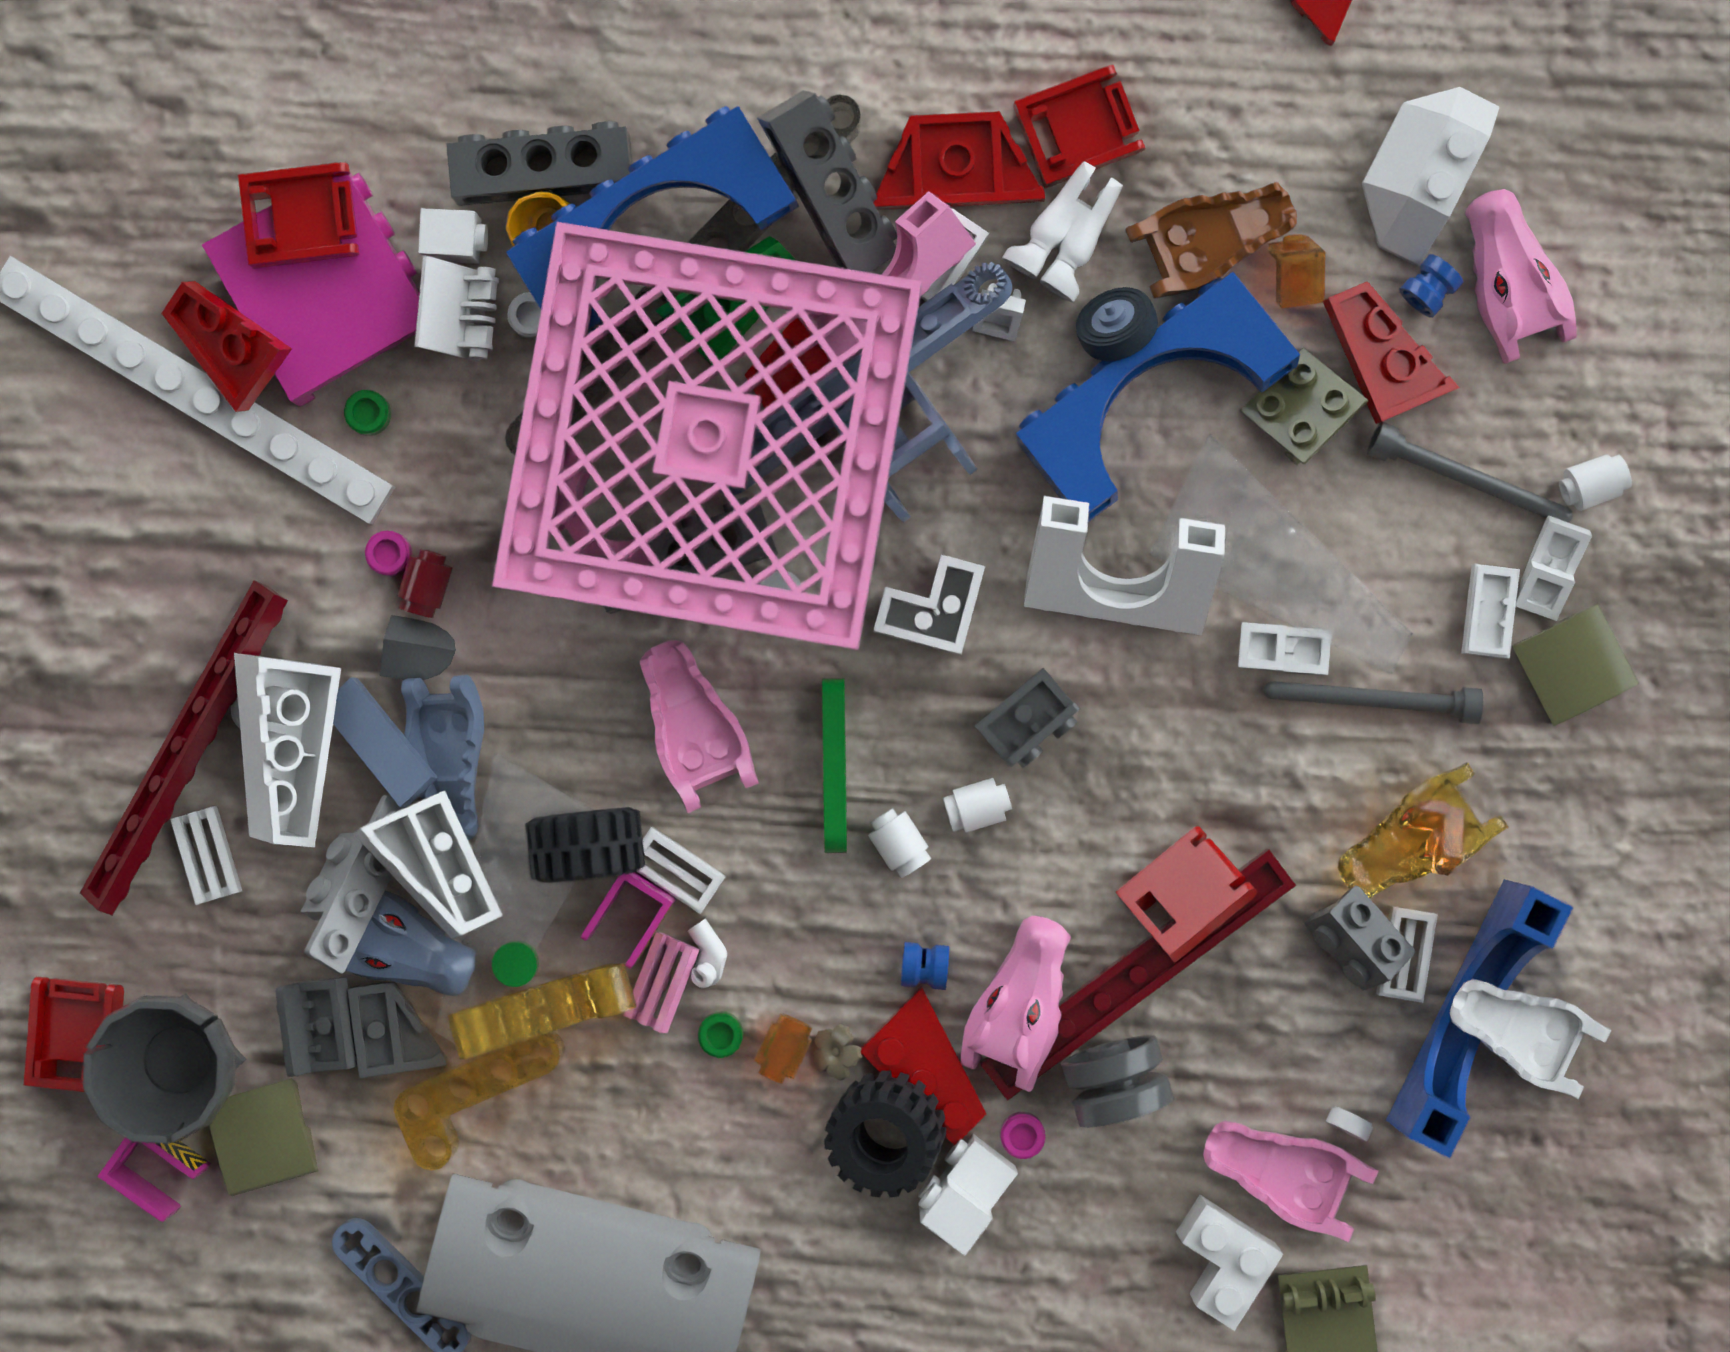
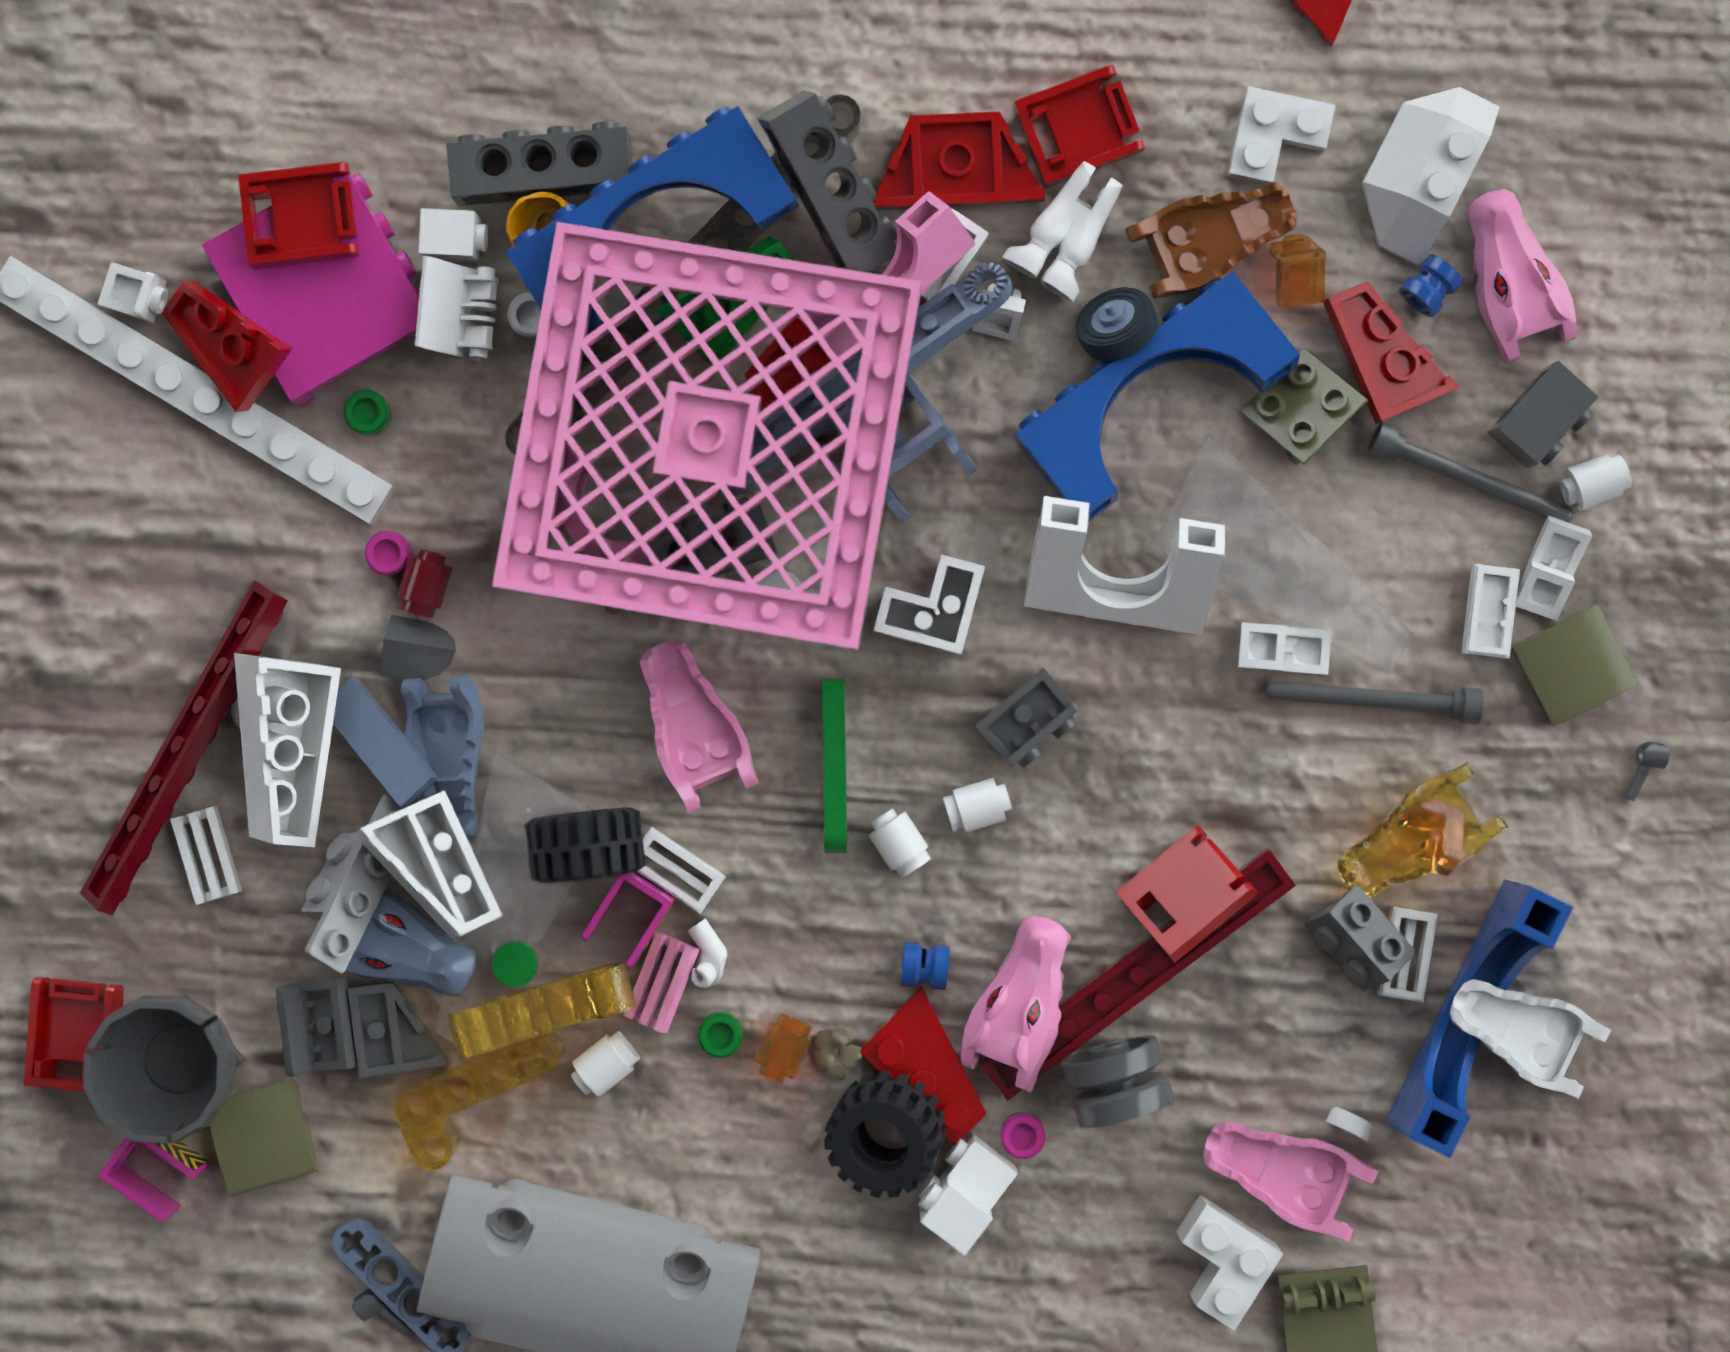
(133, 292): none -> white bracket
(369, 1304): none -> dark grey hand
(604, 1064): none -> white brick
(1275, 120): none -> white plate
(1544, 415): none -> dark grey brick
(1648, 755): none -> dark grey hand

